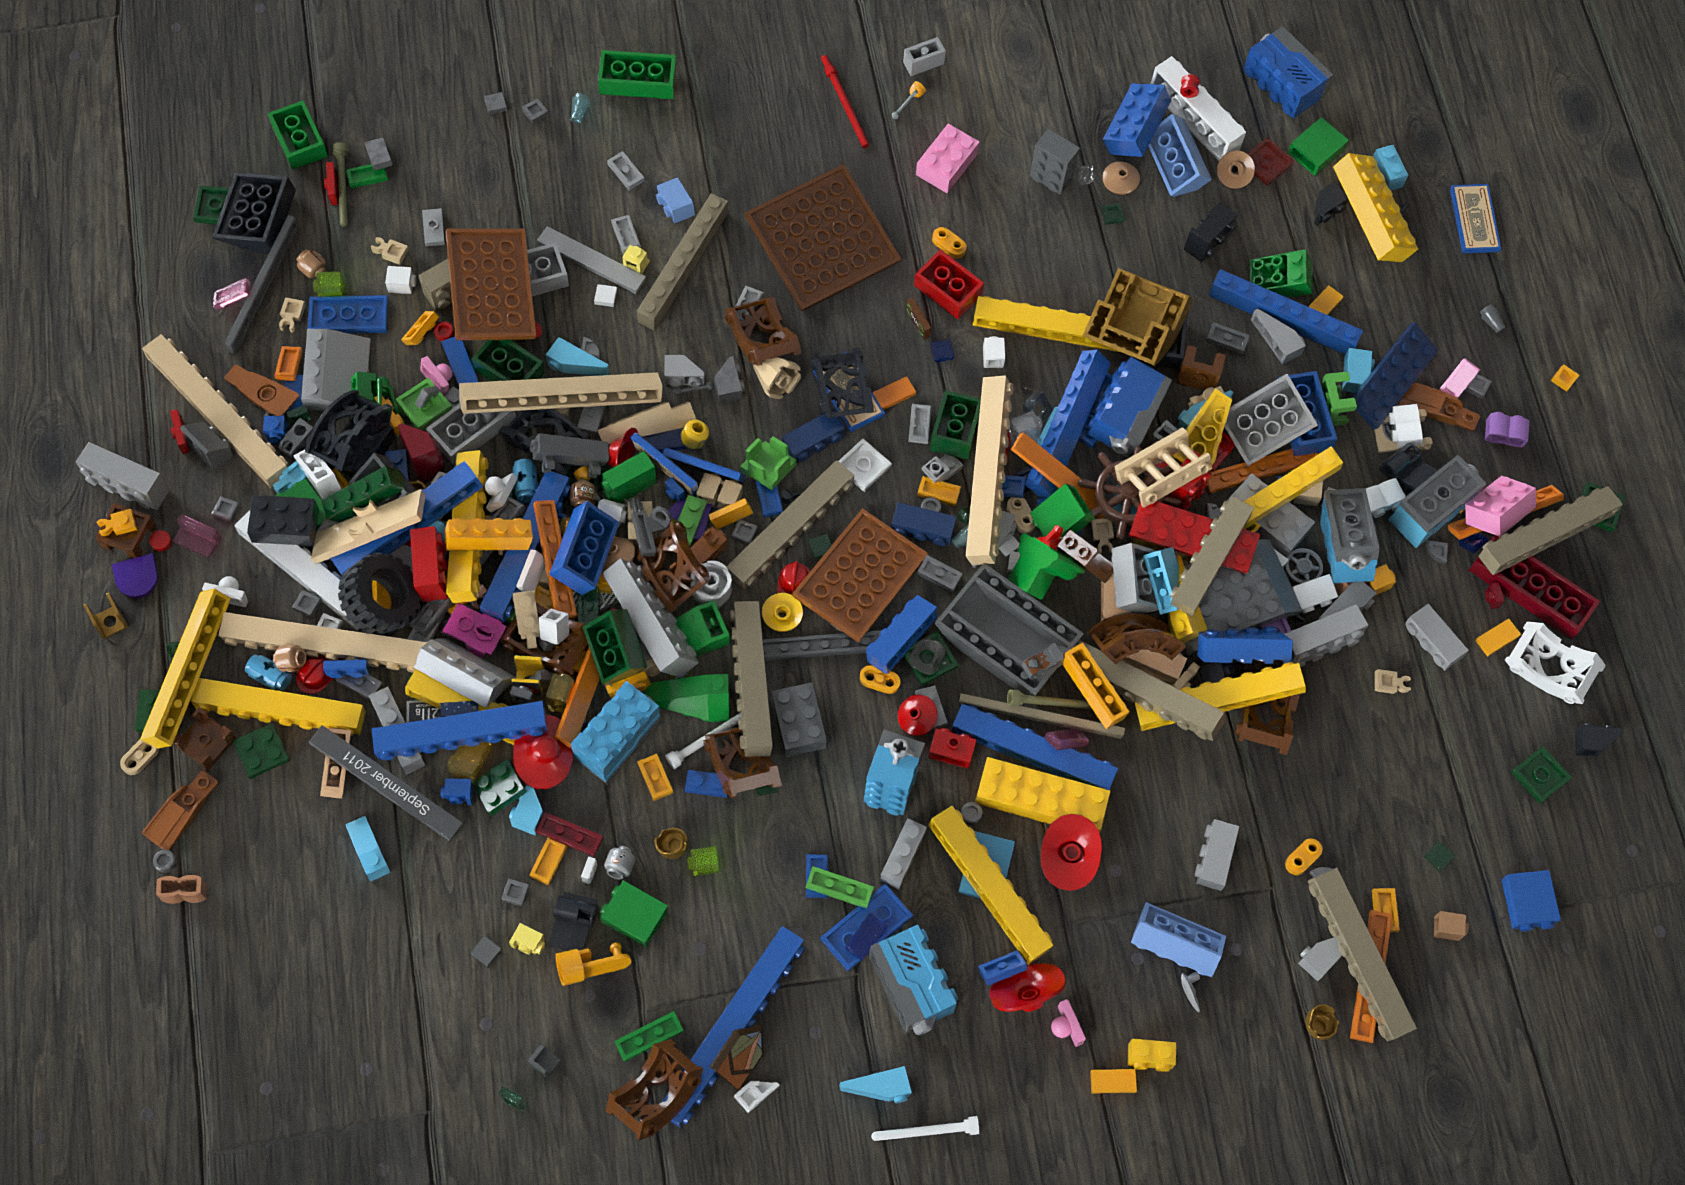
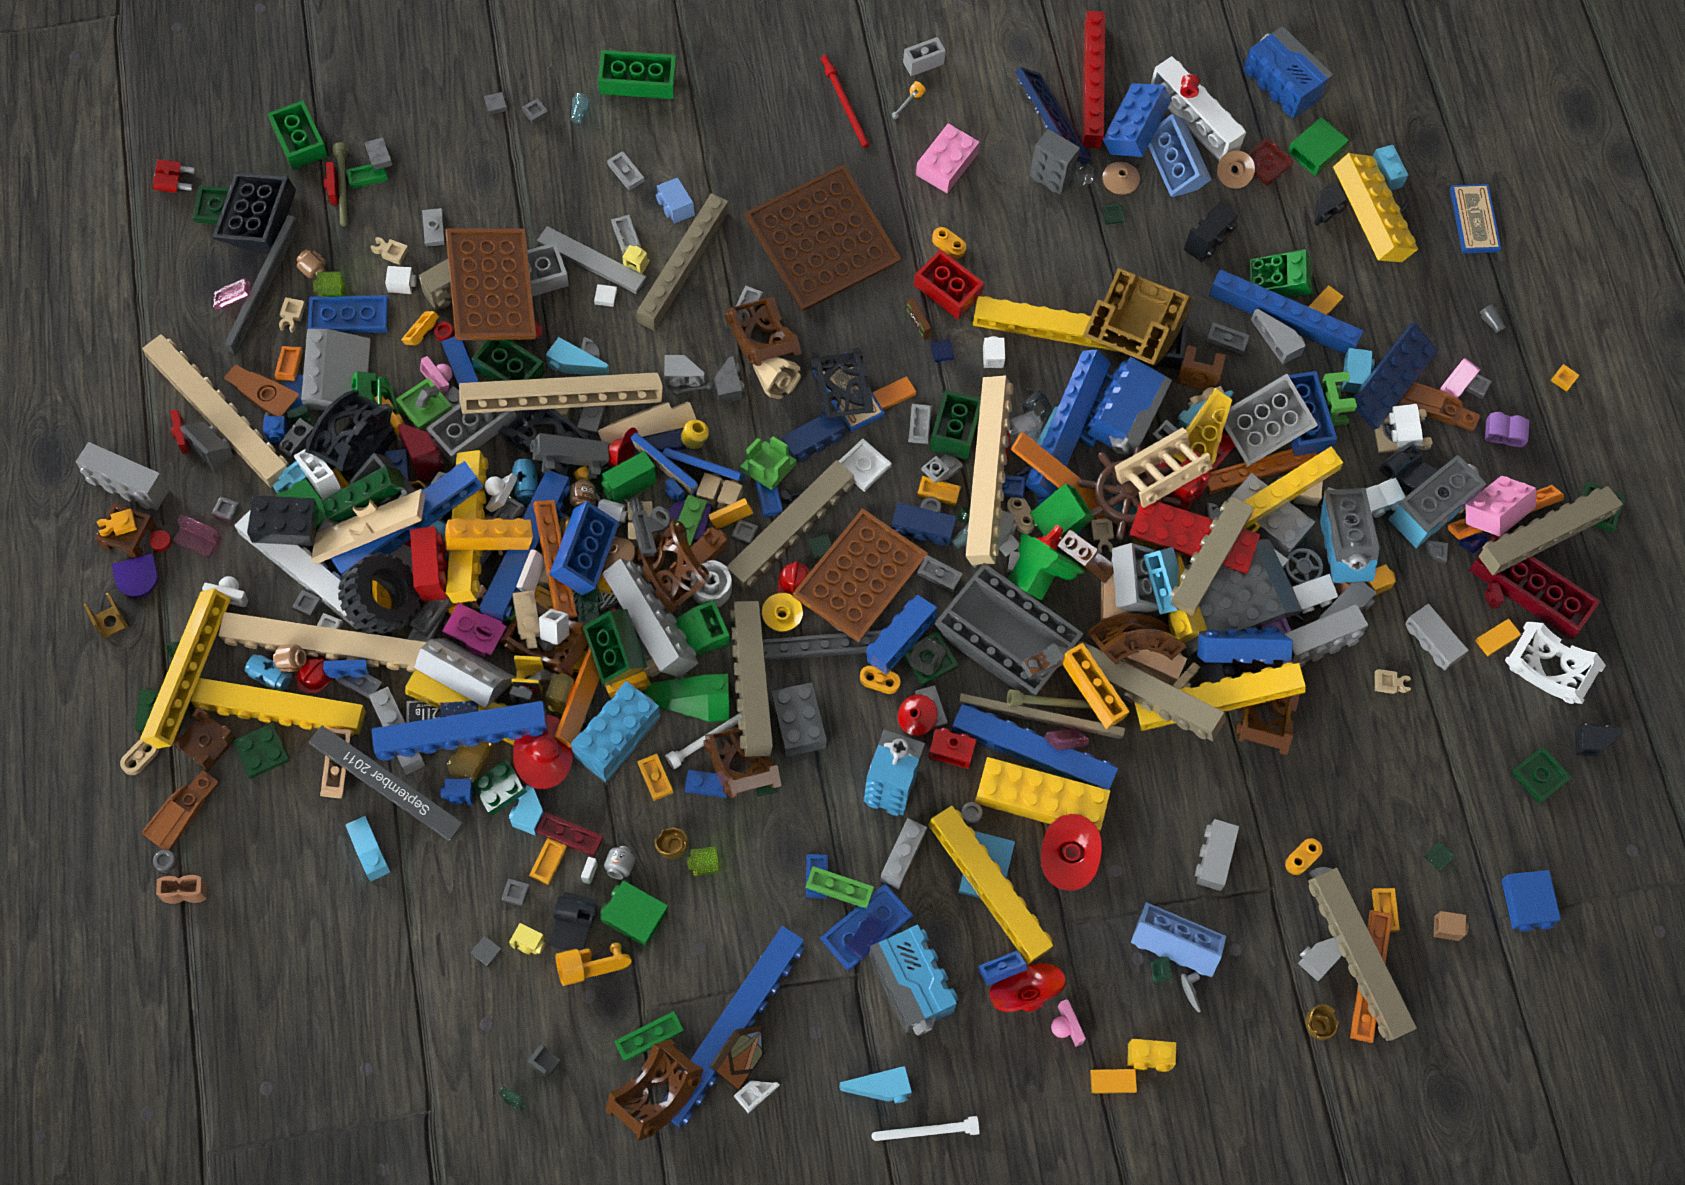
(168, 176): none -> red piece
(1049, 109): none -> dark blue plate
(1093, 79): none -> red brick
(1161, 970): none -> clear green tile

